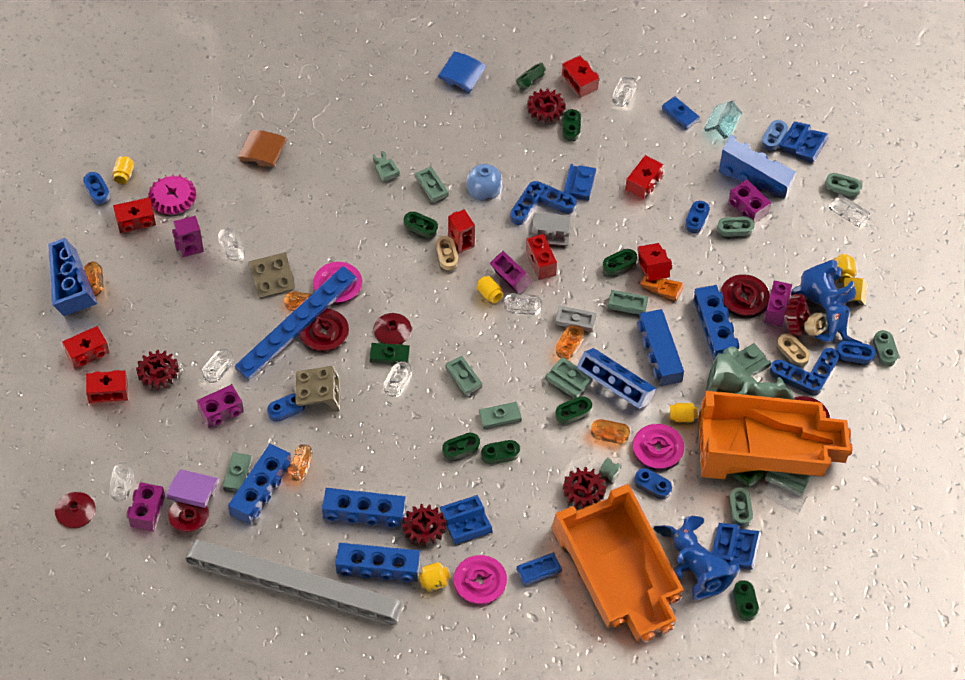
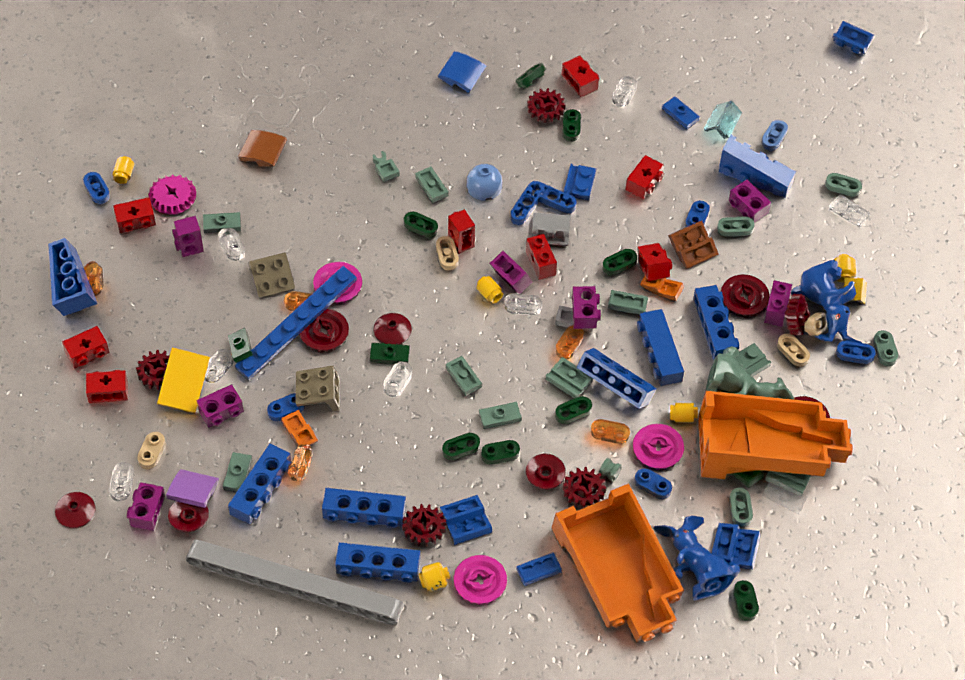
(151, 448): none -> tan plate
(183, 380): none -> yellow tile
(216, 222): none -> sand green plate
(240, 345): none -> plate
(299, 429): none -> orange slope
(545, 464): none -> dark red dish
(585, 307): none -> magenta brick
(693, 244): none -> dark orange slope
(803, 141): blue slope -> none
(812, 378): blue beam -> none
(853, 38): none -> blue bracket

